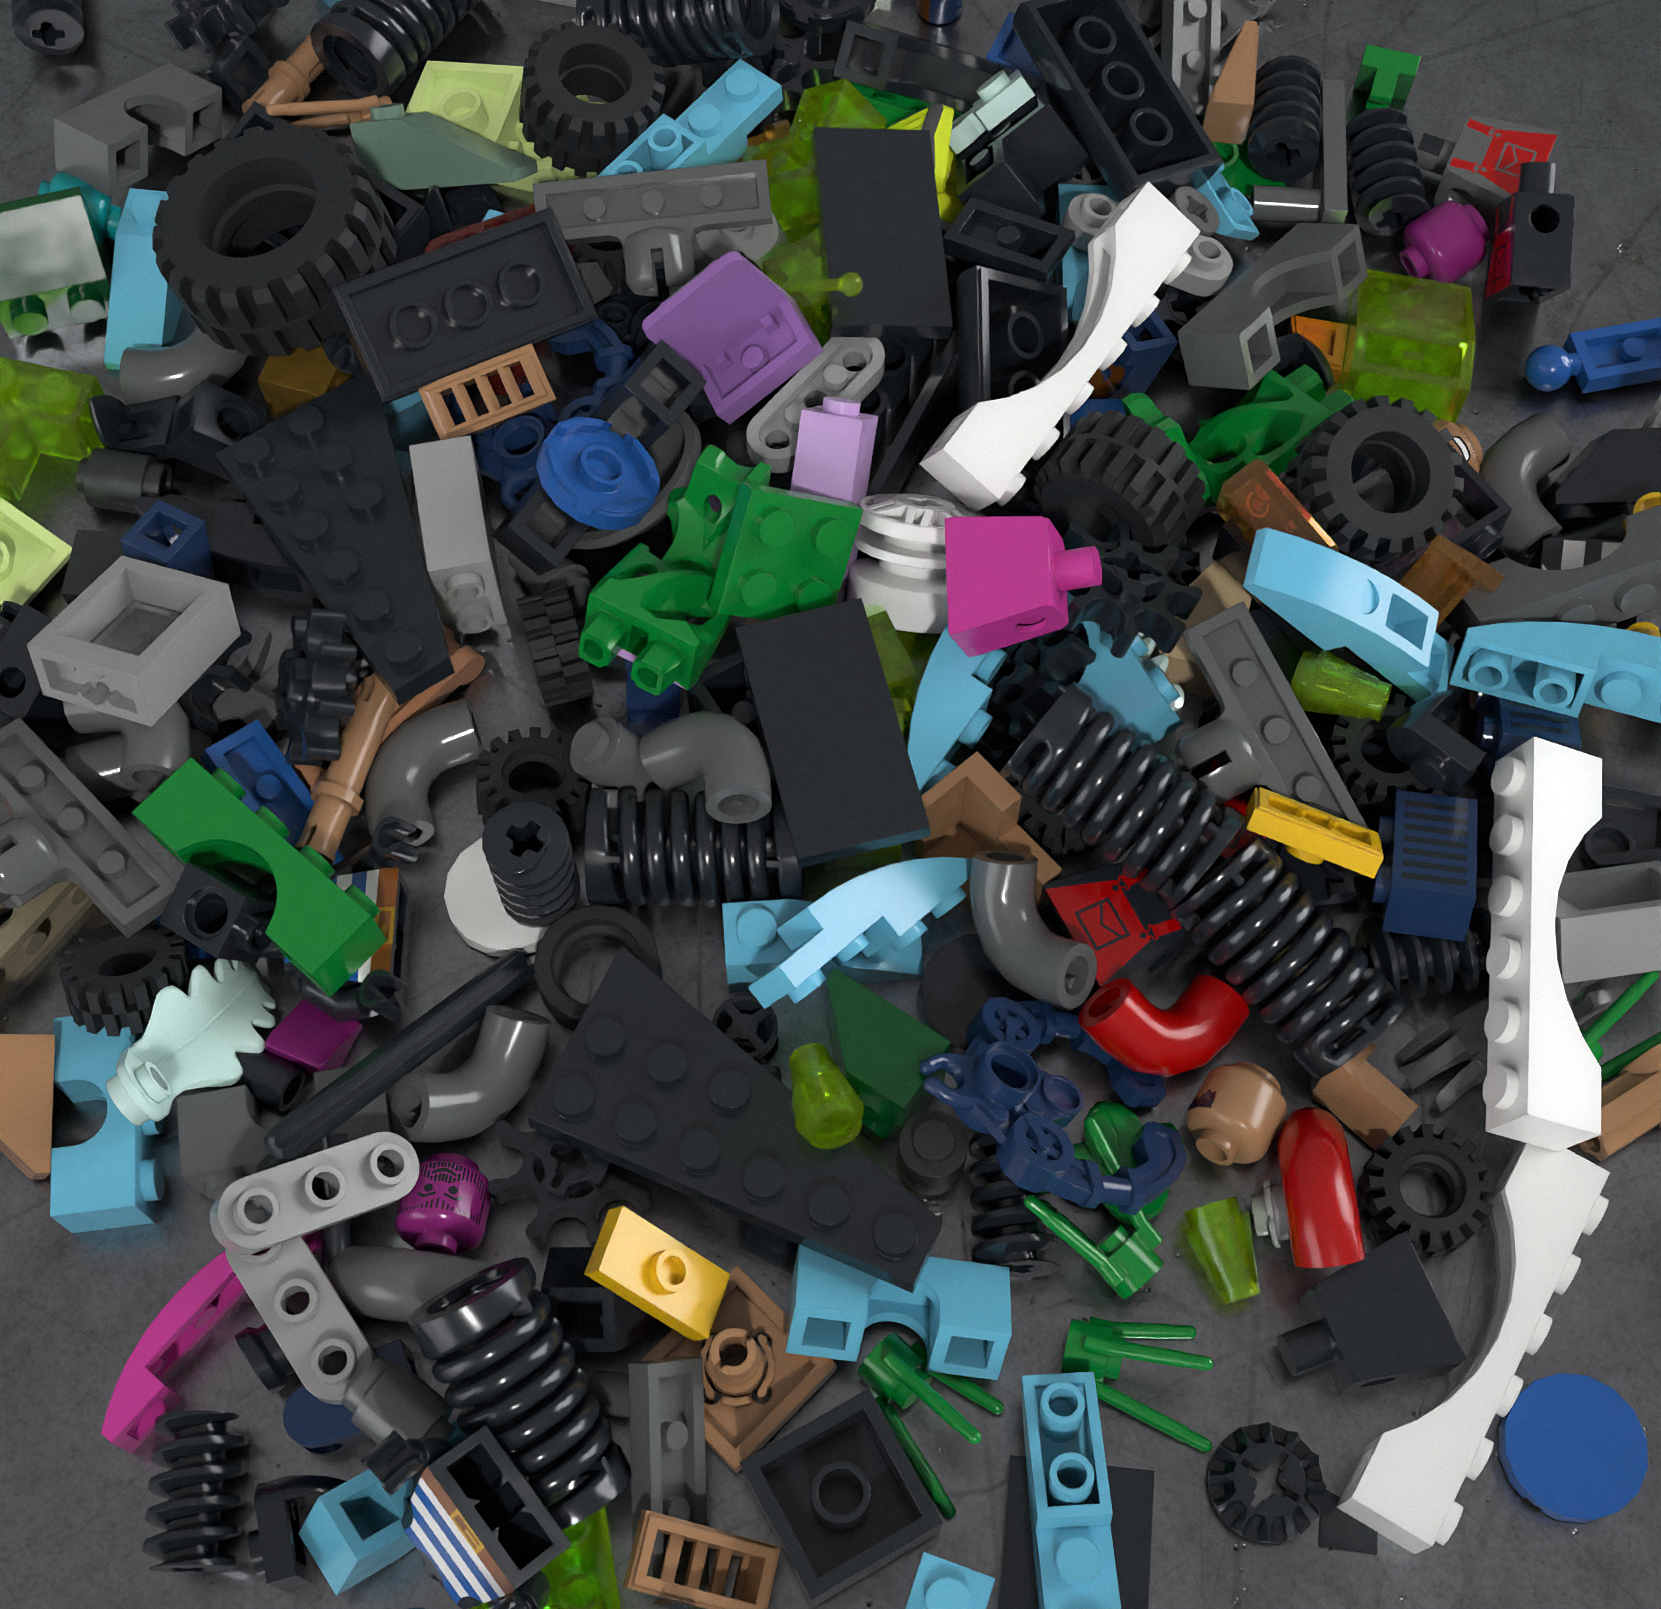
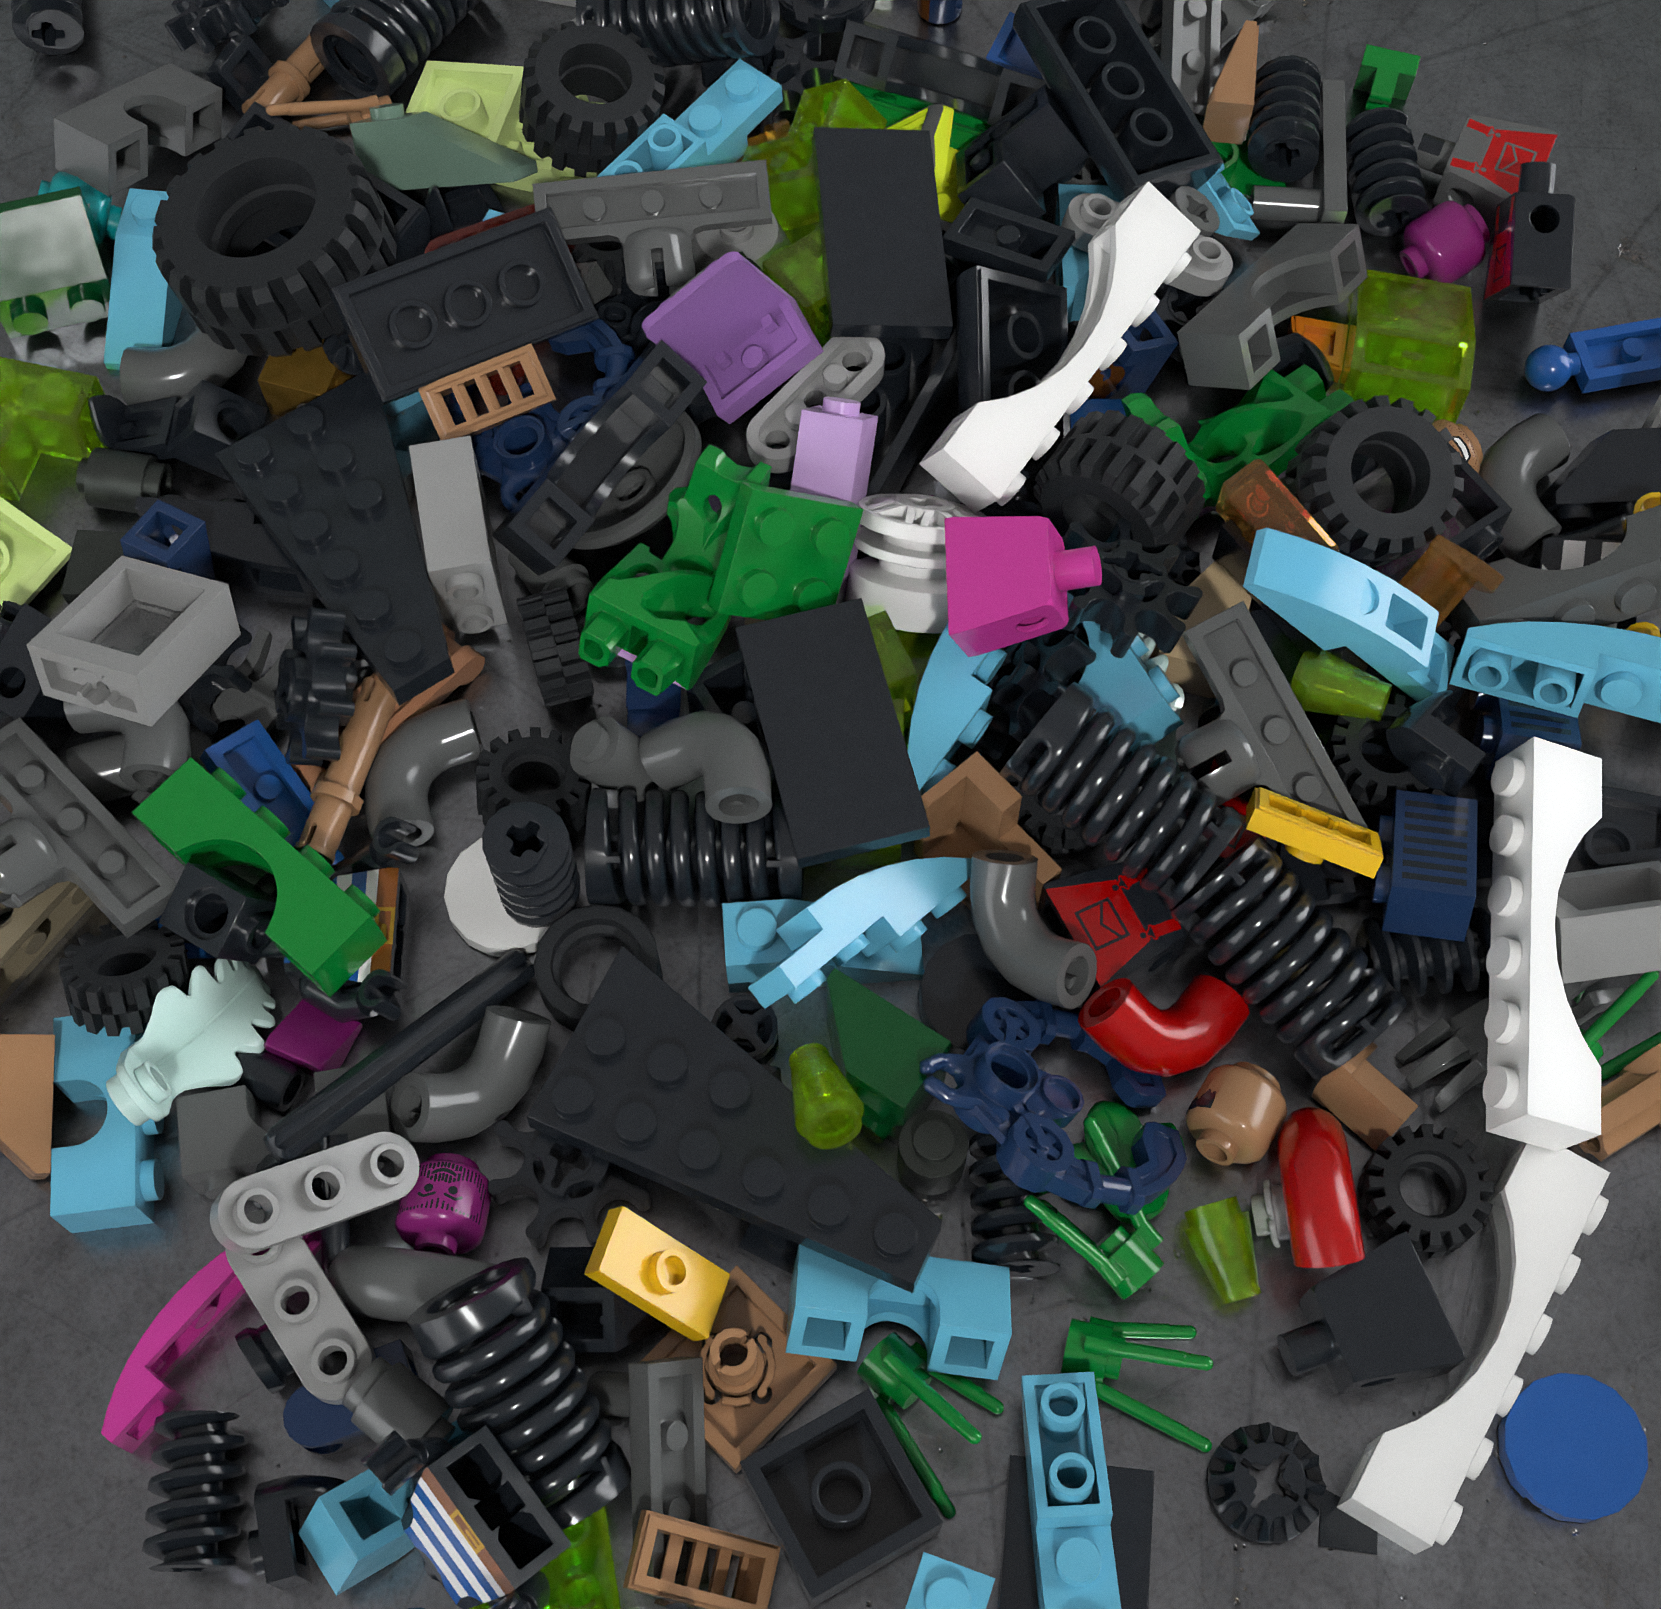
(597, 474): blue tile -> none
(849, 284): clear neon green hinge -> none
(998, 99): light aqua plate -> none

